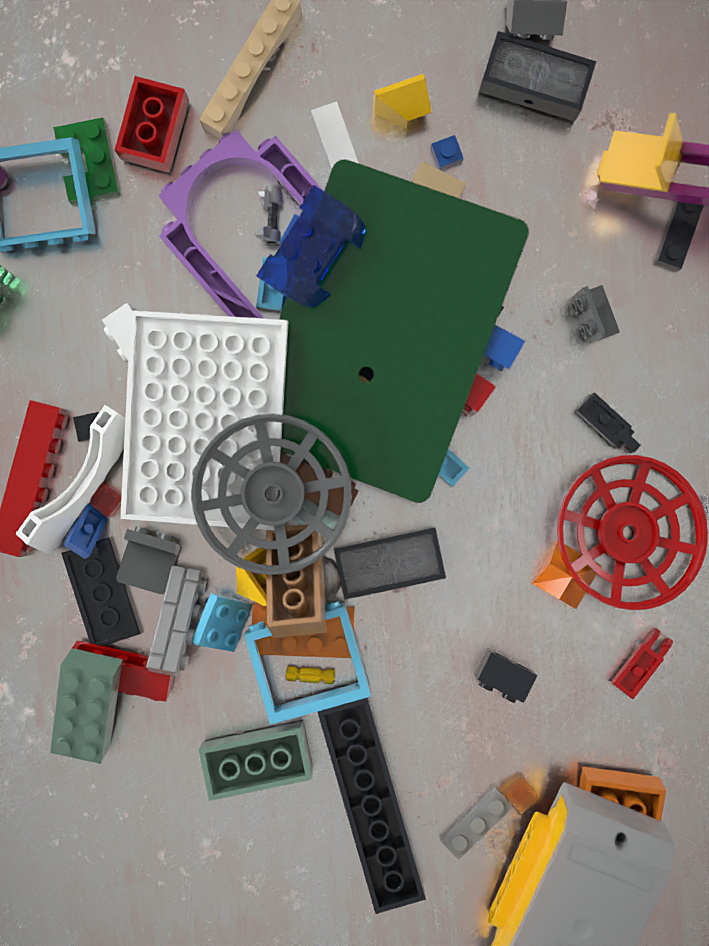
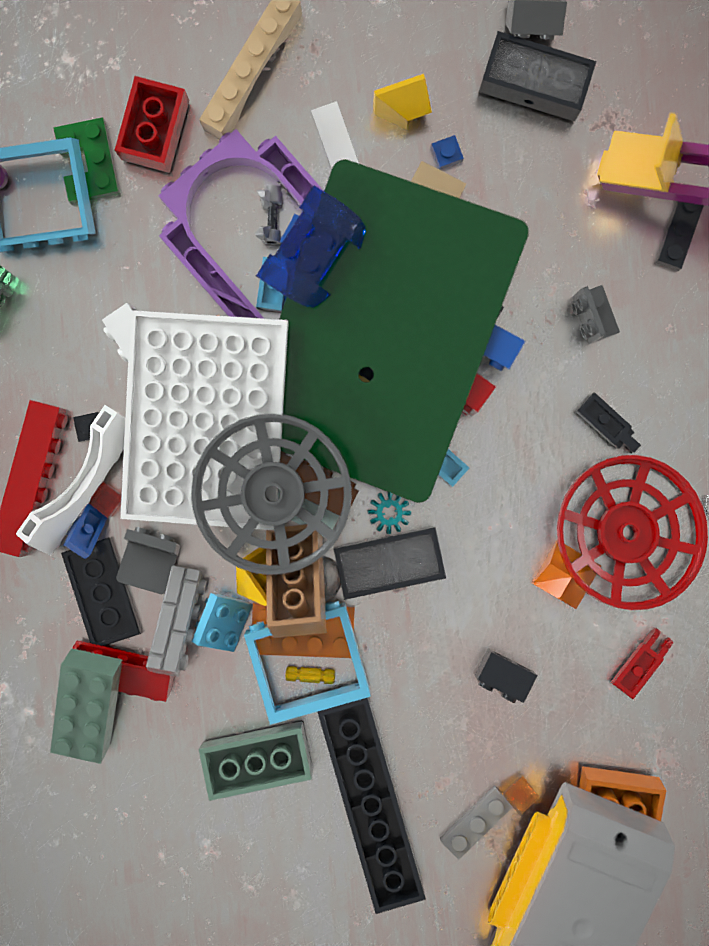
(390, 521): none -> teal gear

